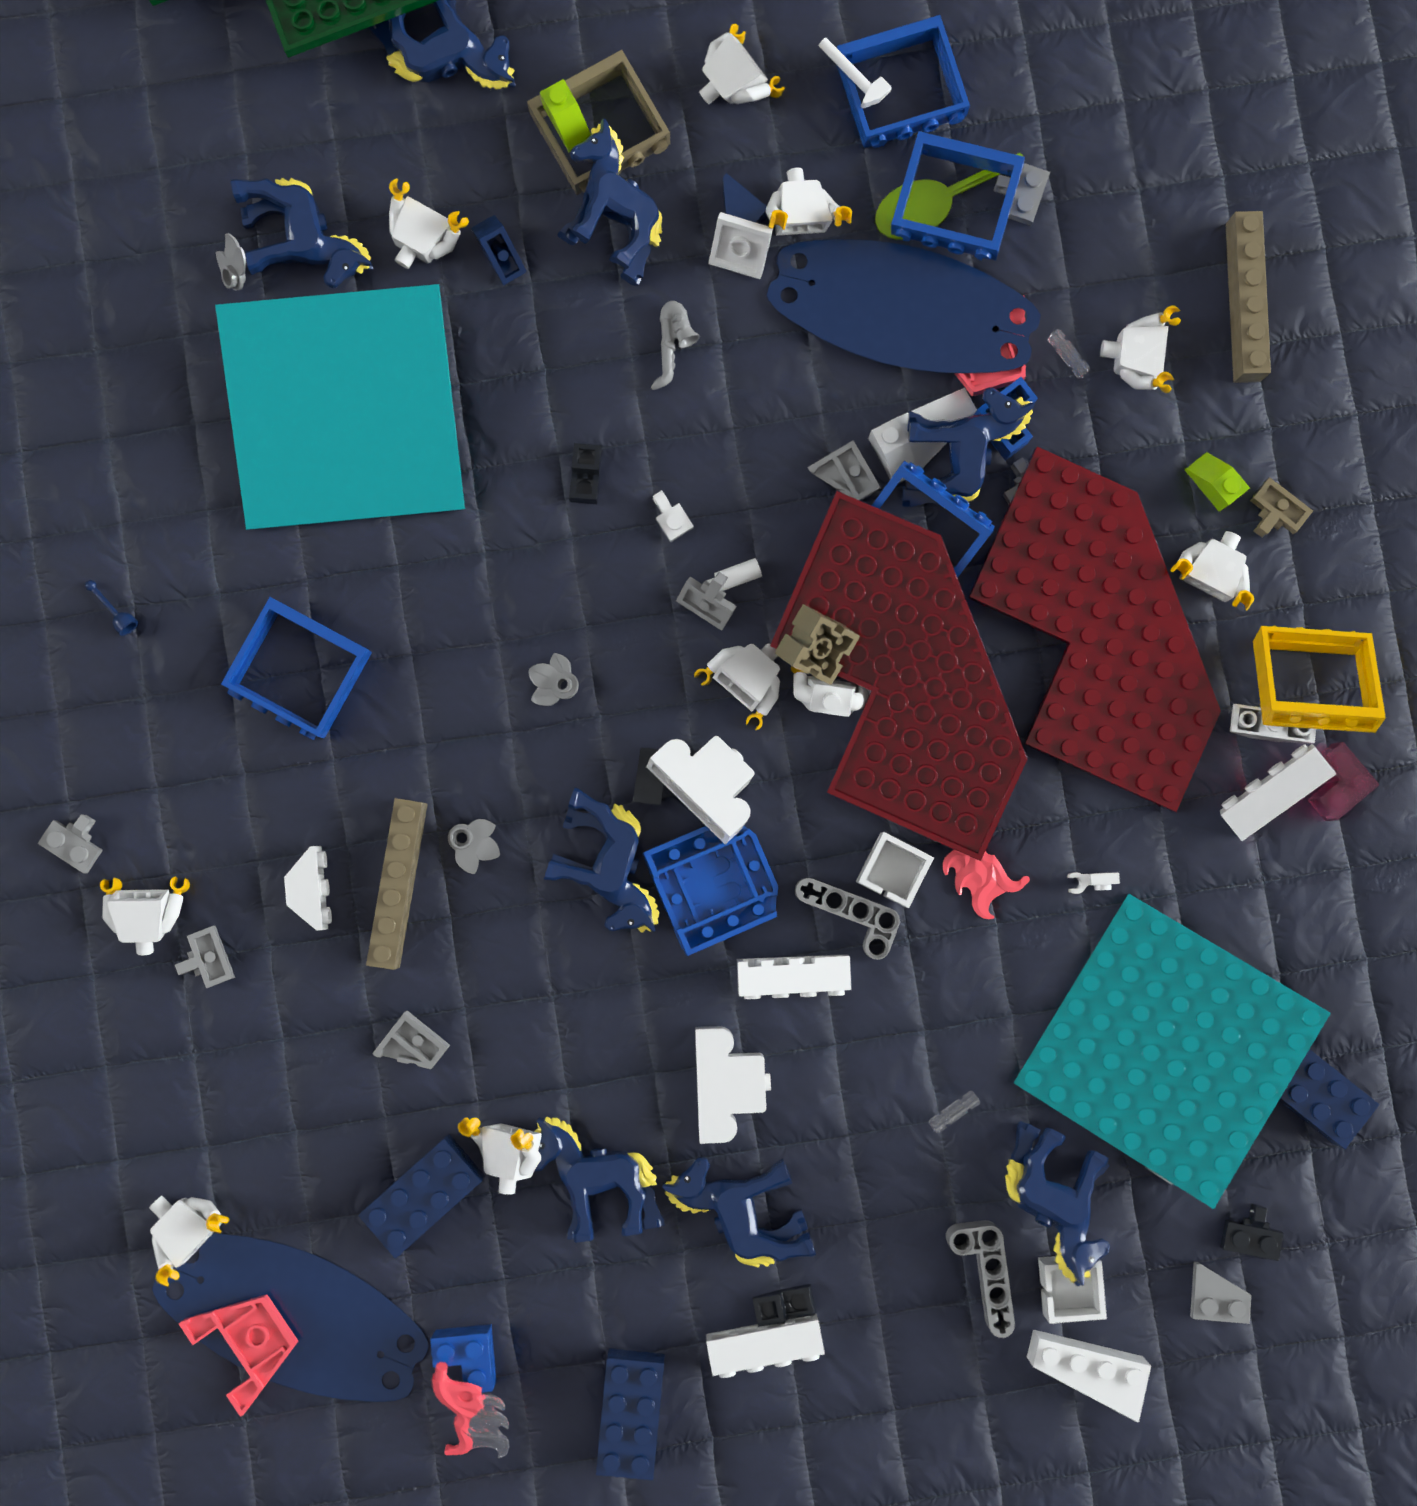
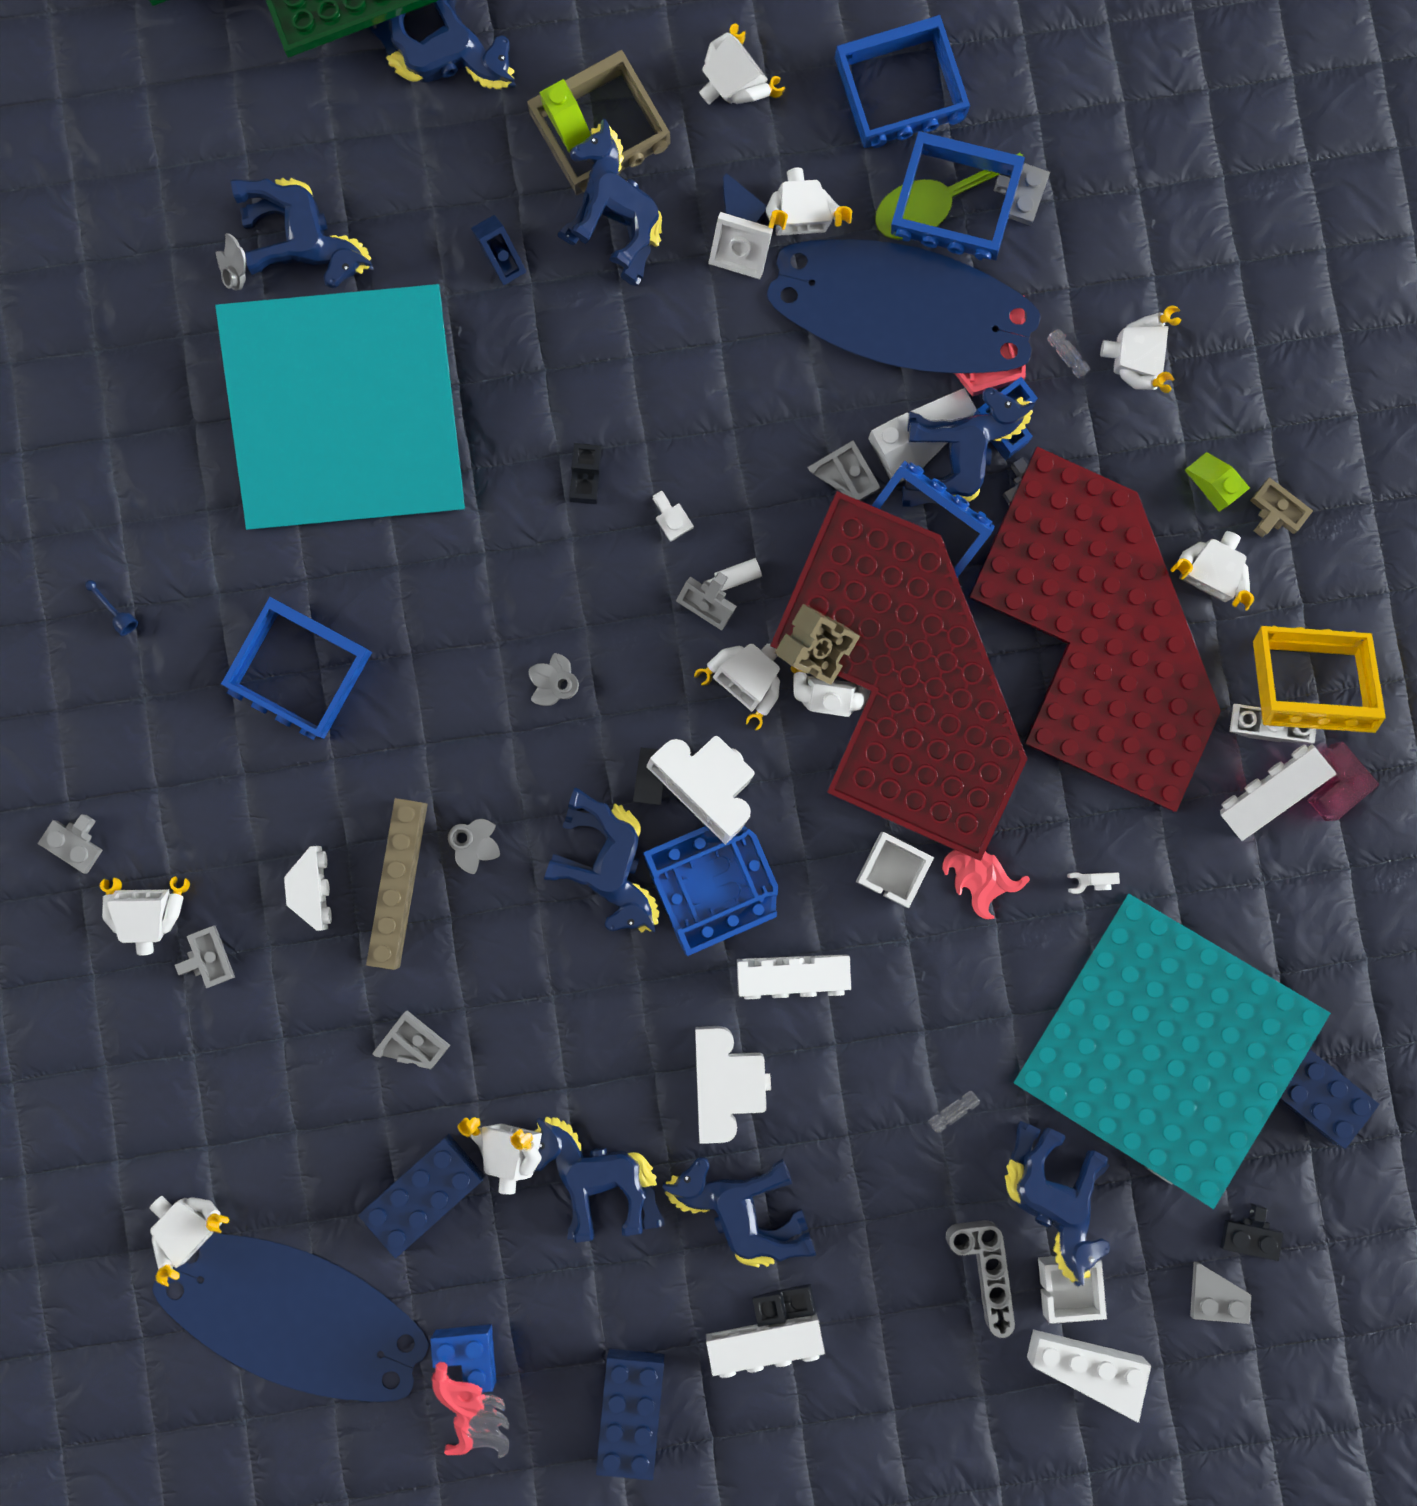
(256, 1337): coral wing -> none
(419, 229): white torso -> none
(673, 326): light grey piece -> none
(845, 909): light grey beam -> none
(874, 92): white piece -> none
(1248, 297): dark tan brick -> none

